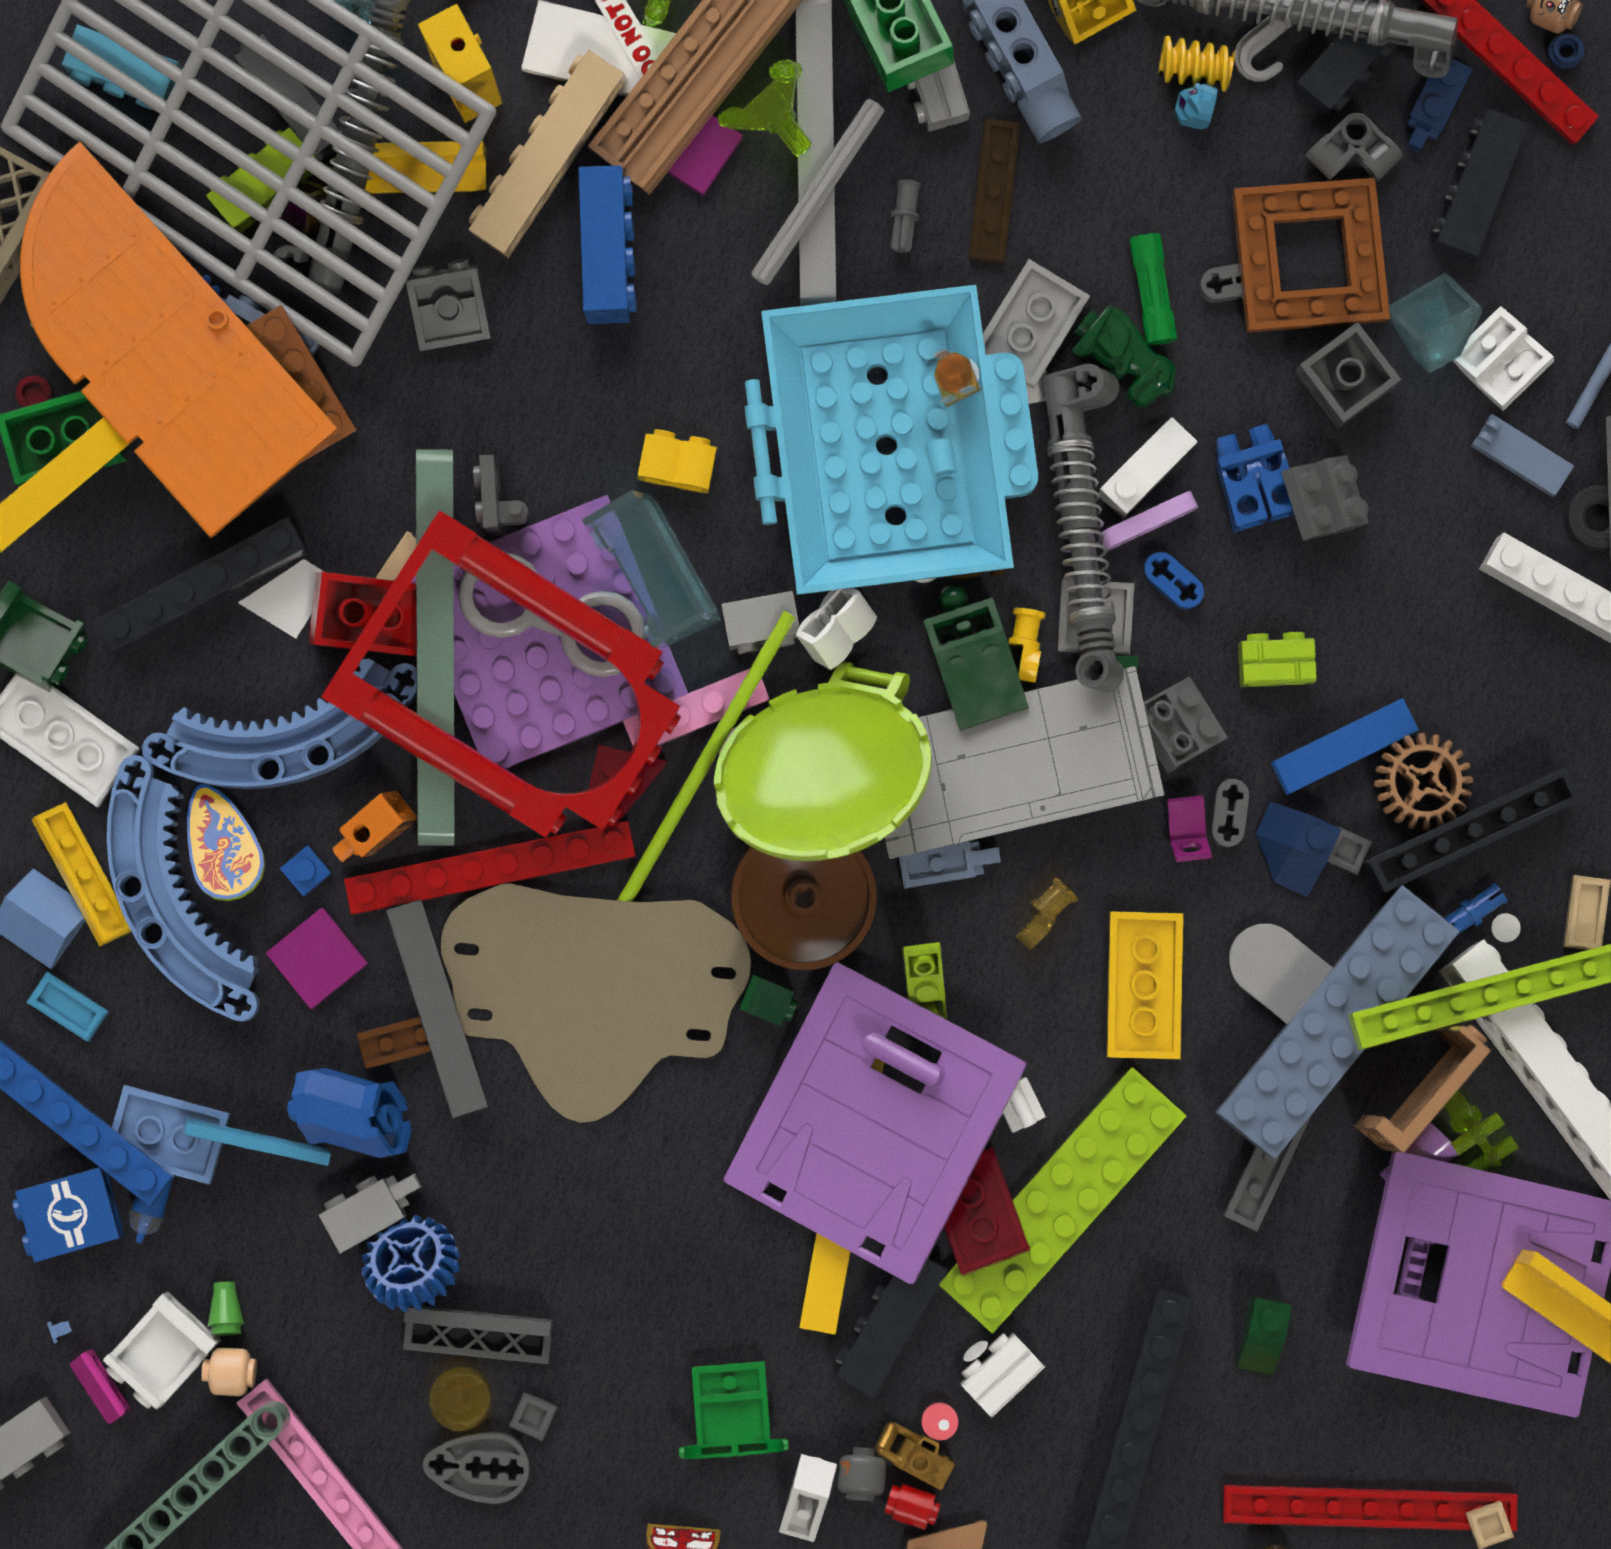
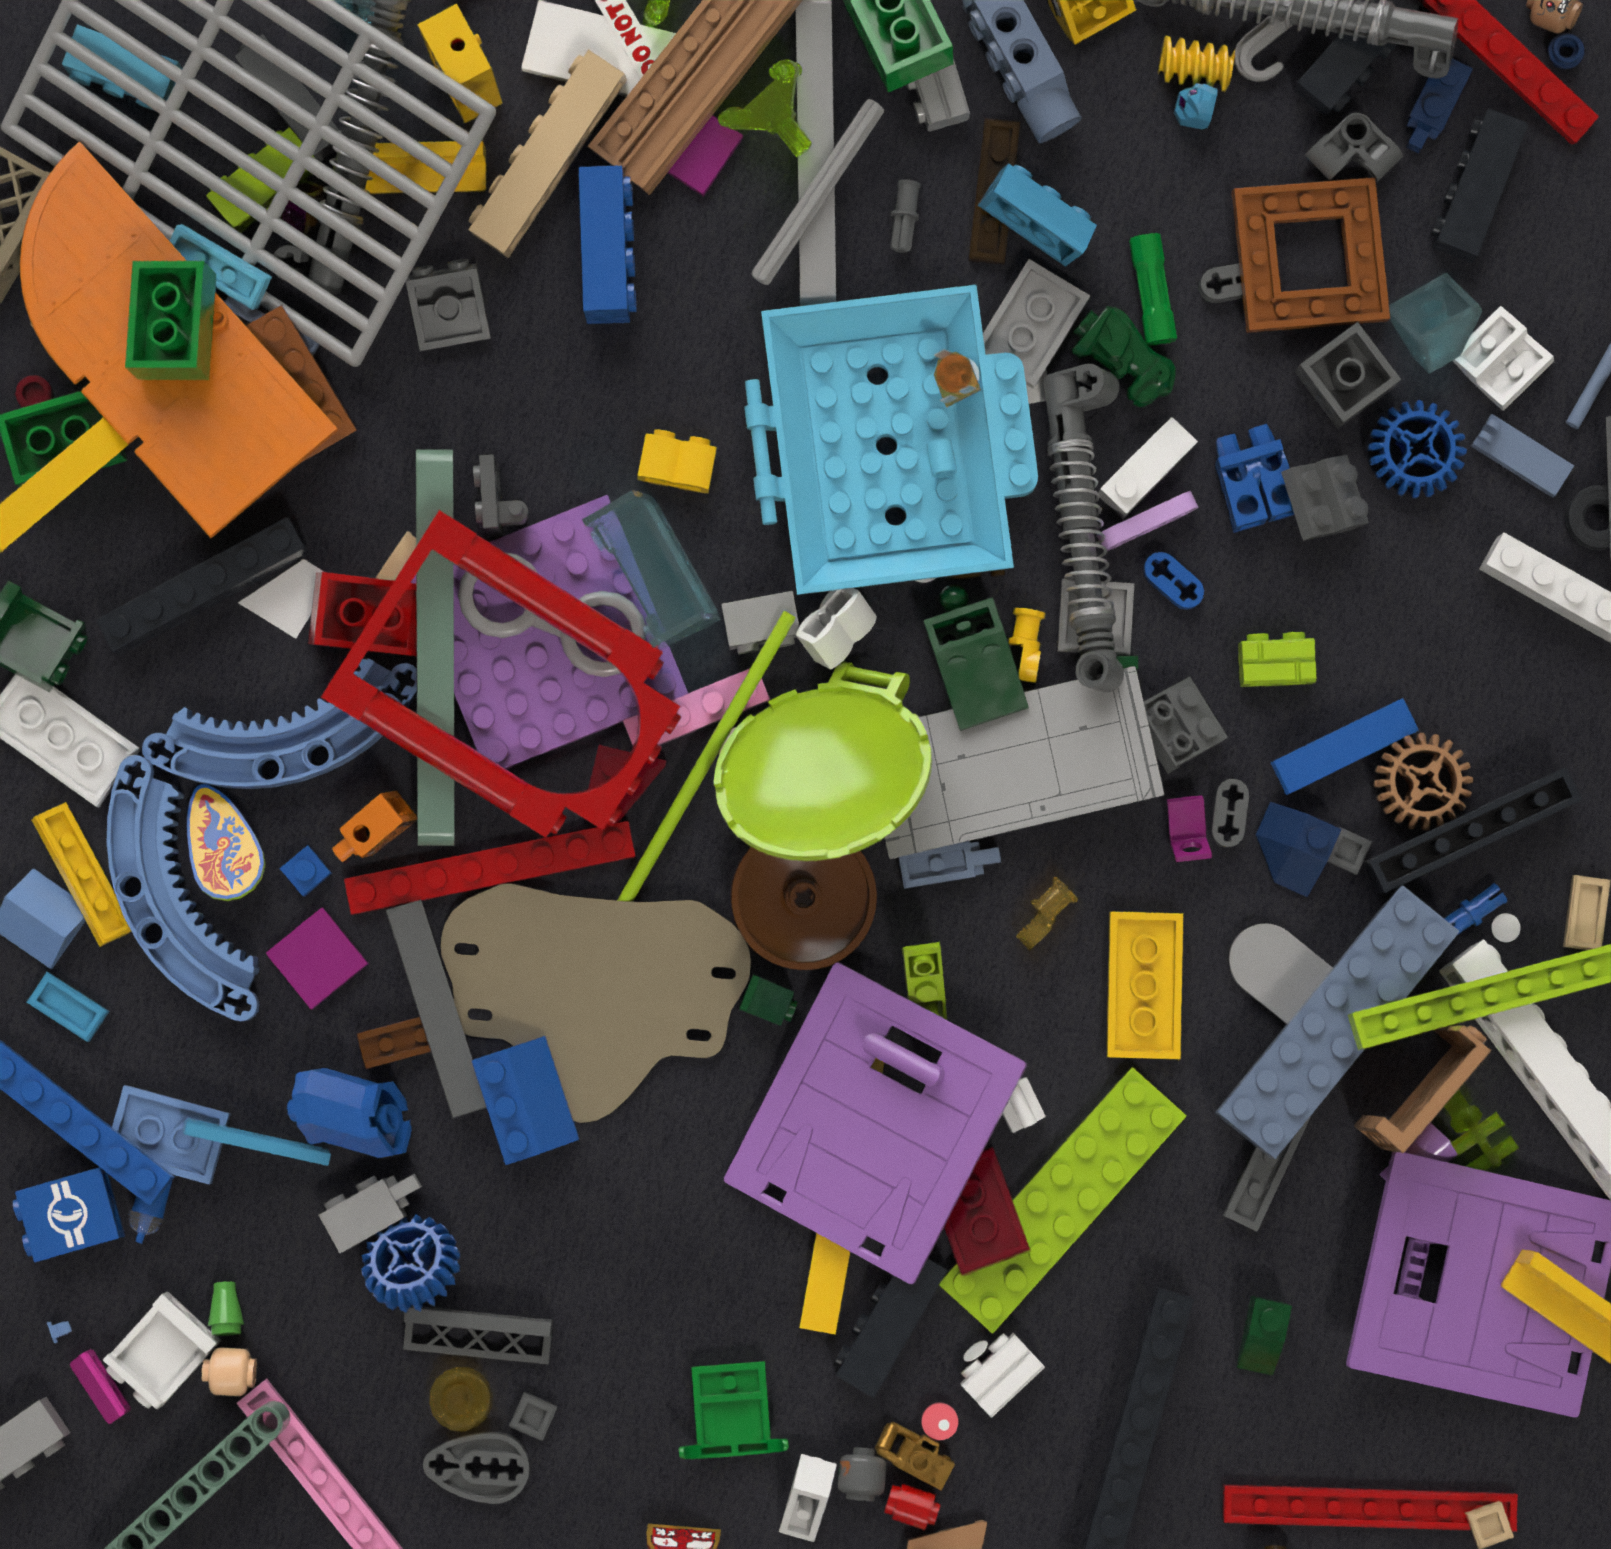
(170, 320): none -> green brick
(233, 274): none -> medium azure tile
(525, 1100): none -> blue slope
(1038, 214): none -> dark azure slope
(1403, 438): none -> blue gear

